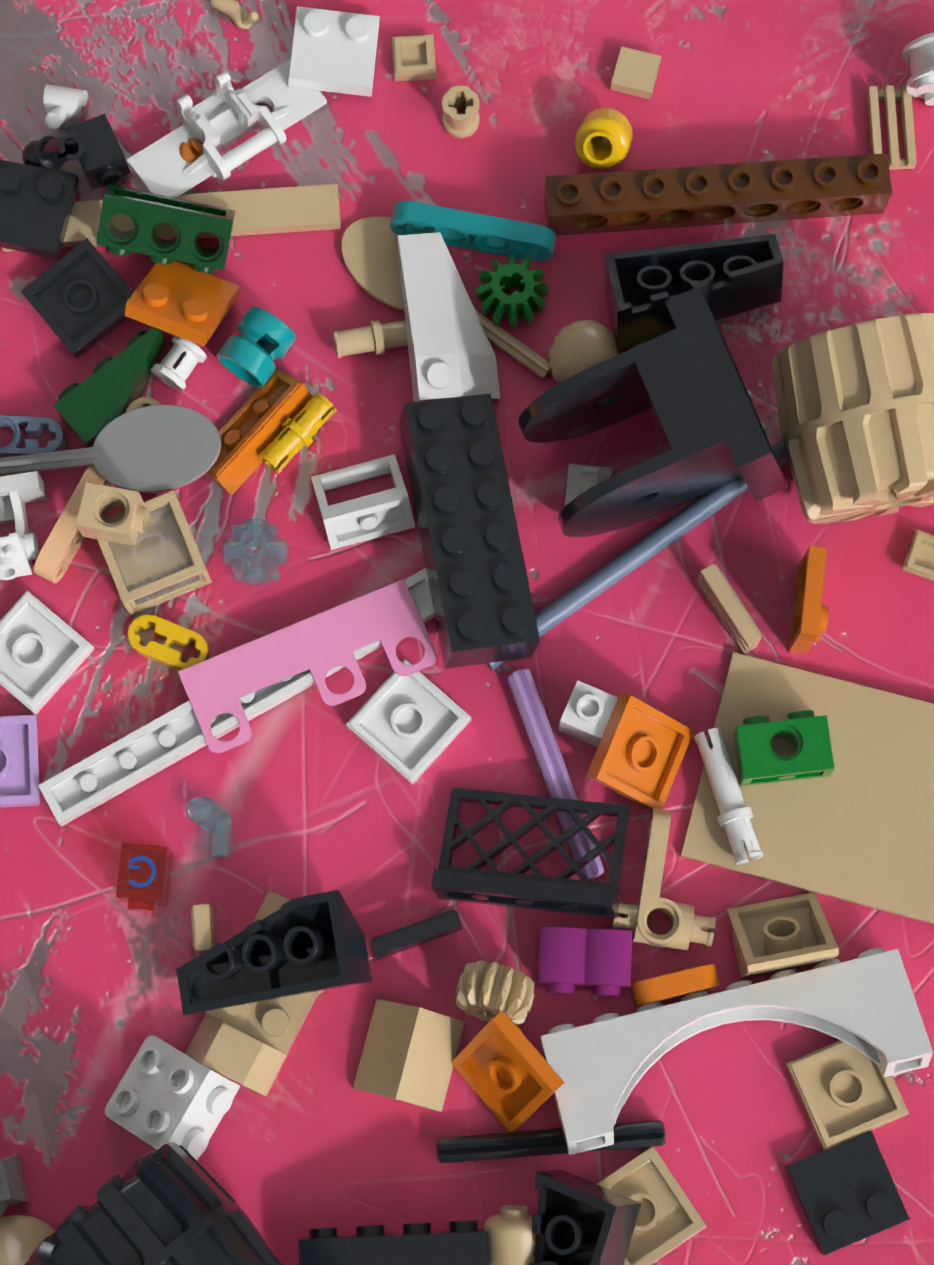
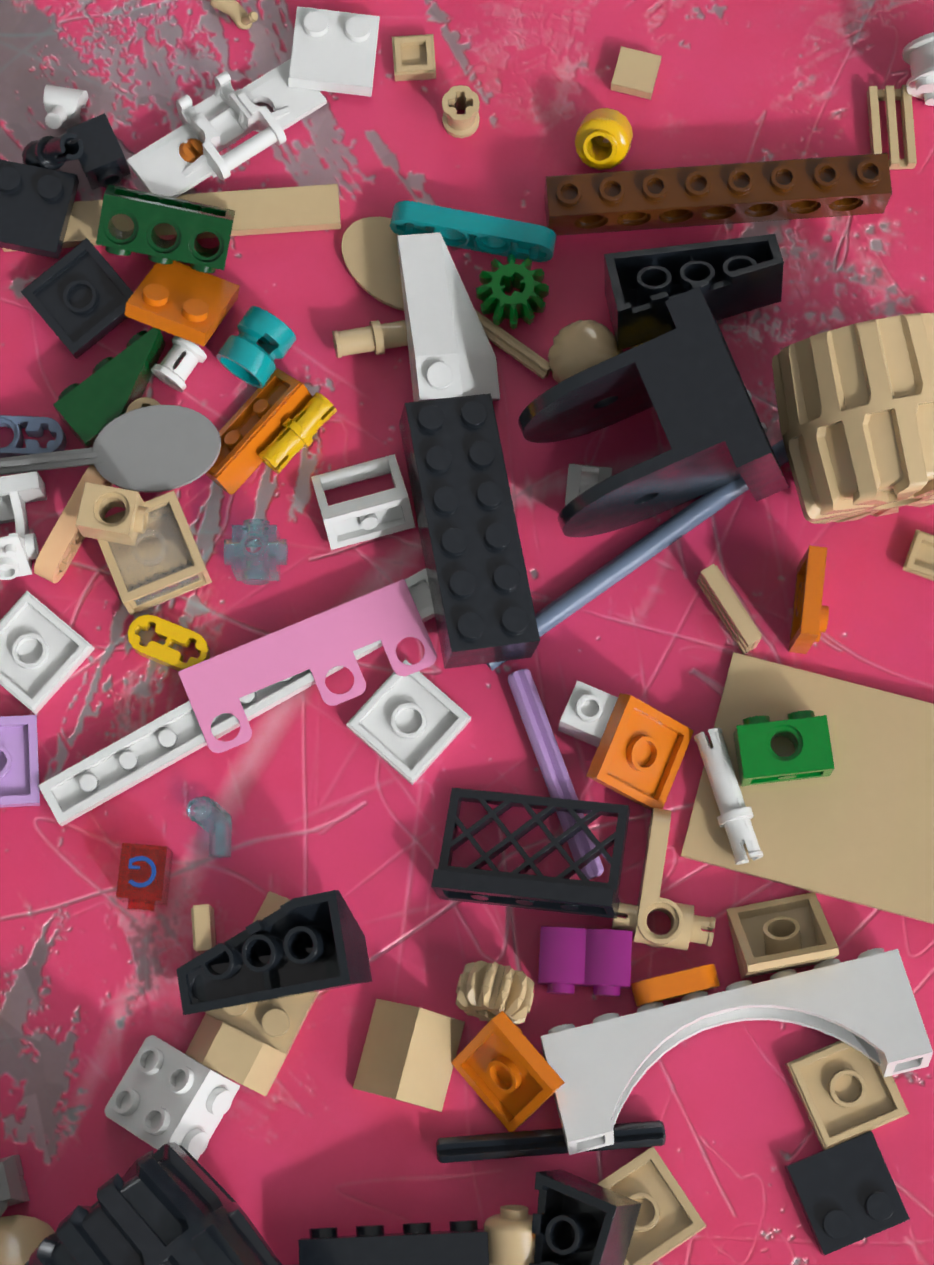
(416, 934): black tile -> none

